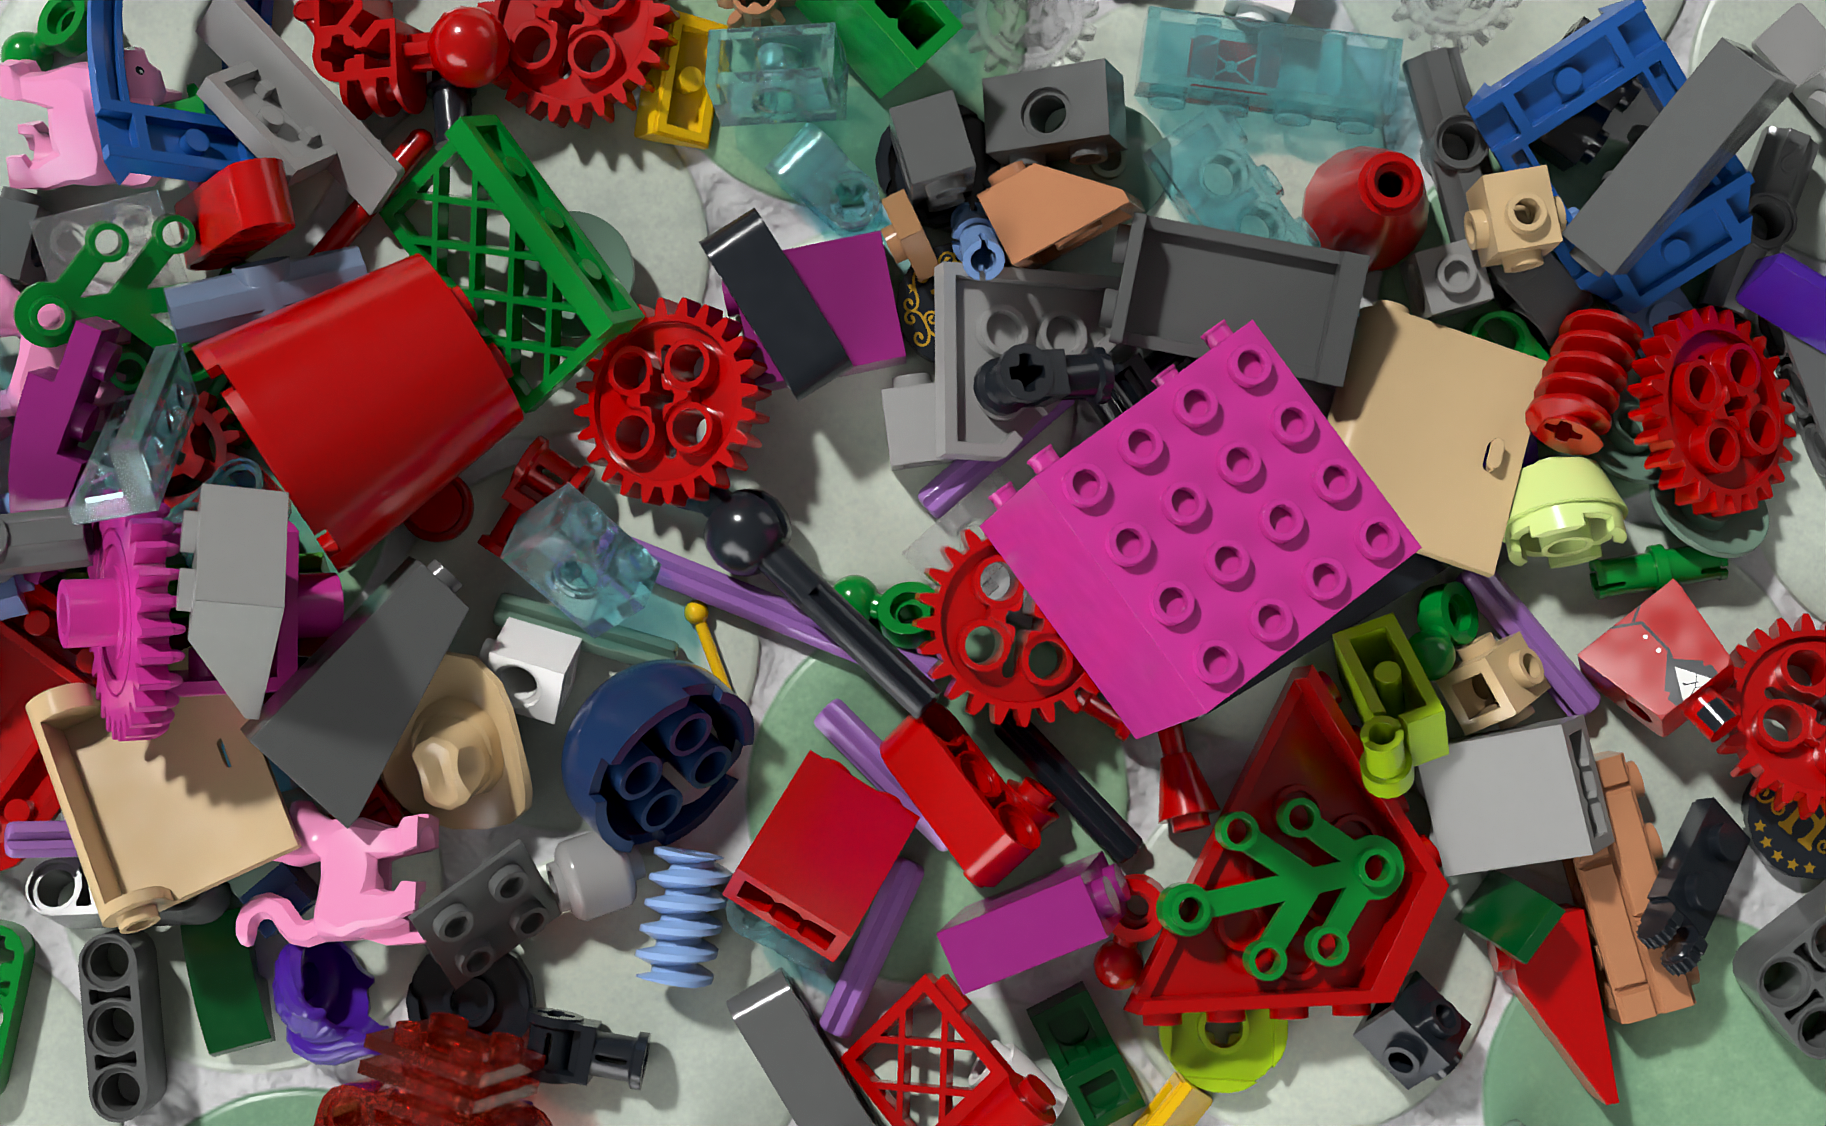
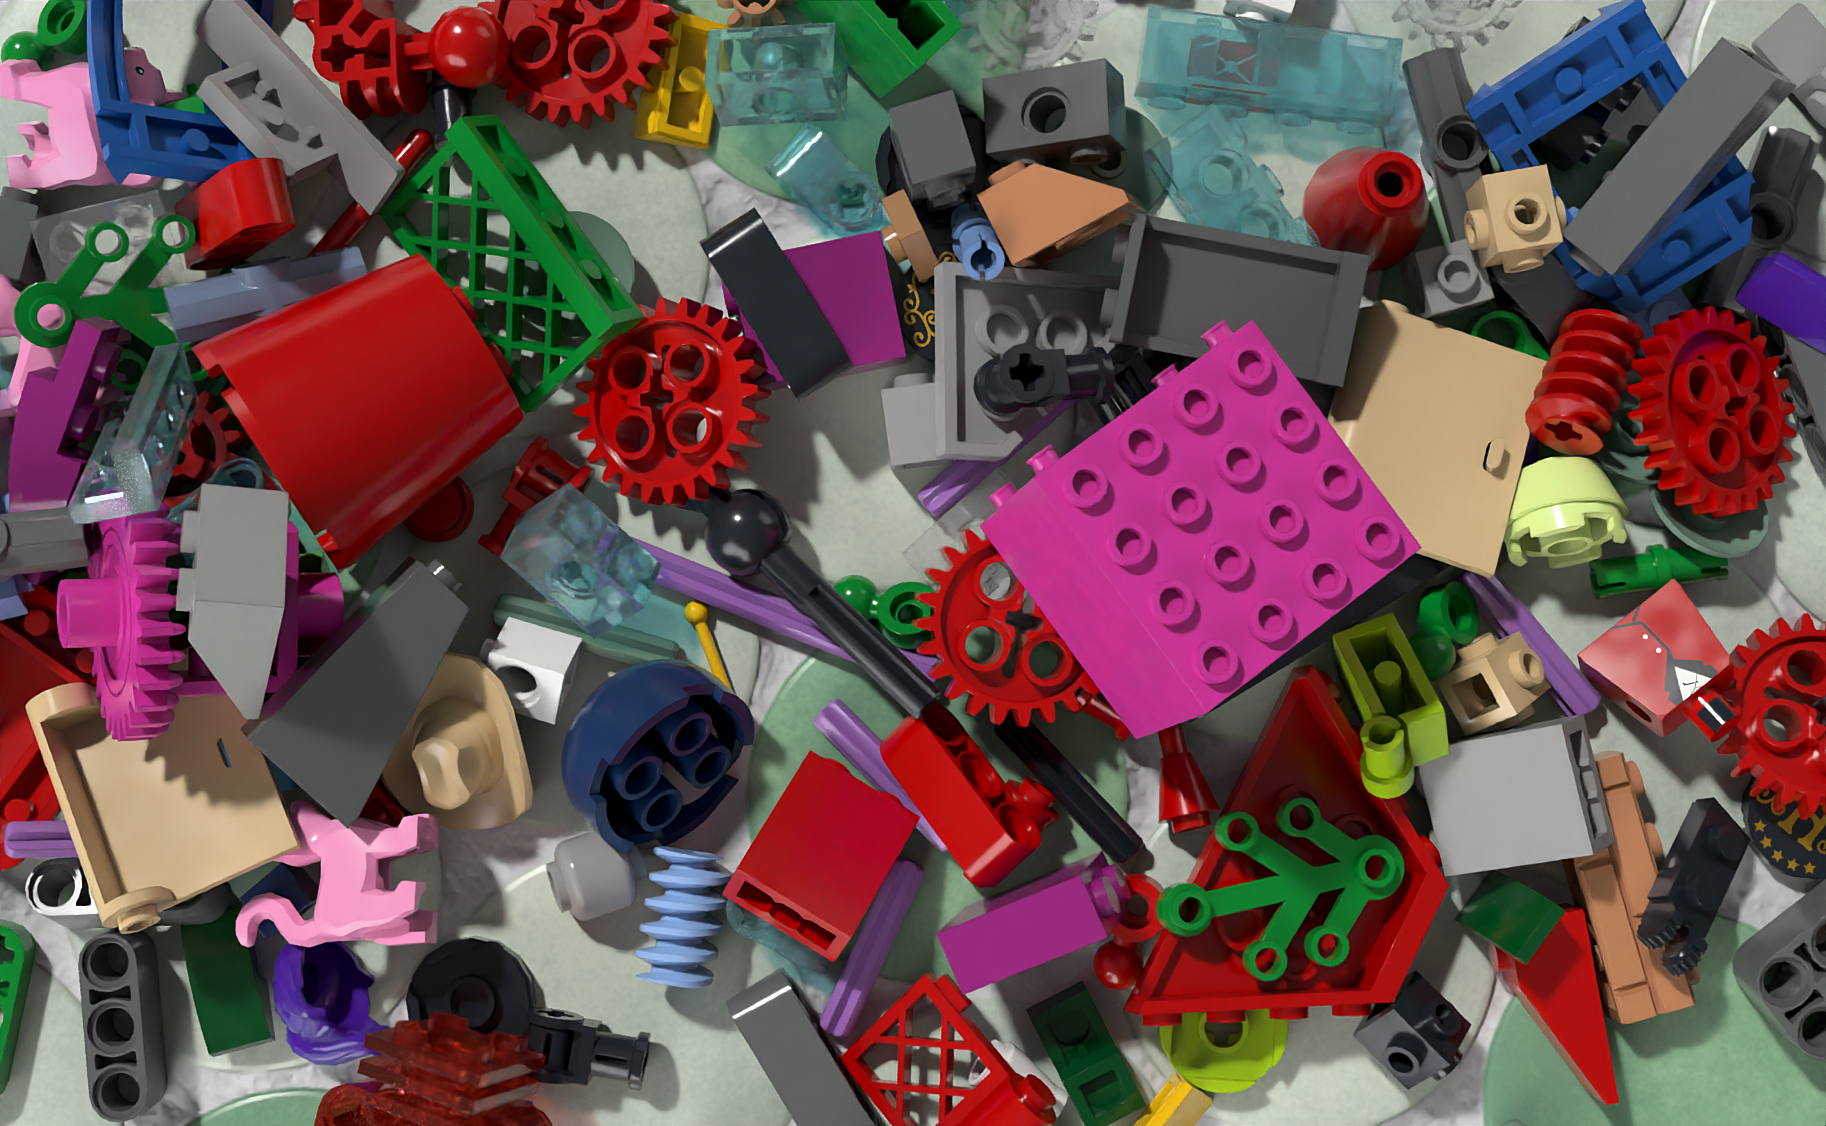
(486, 914): dark grey hinge -> none

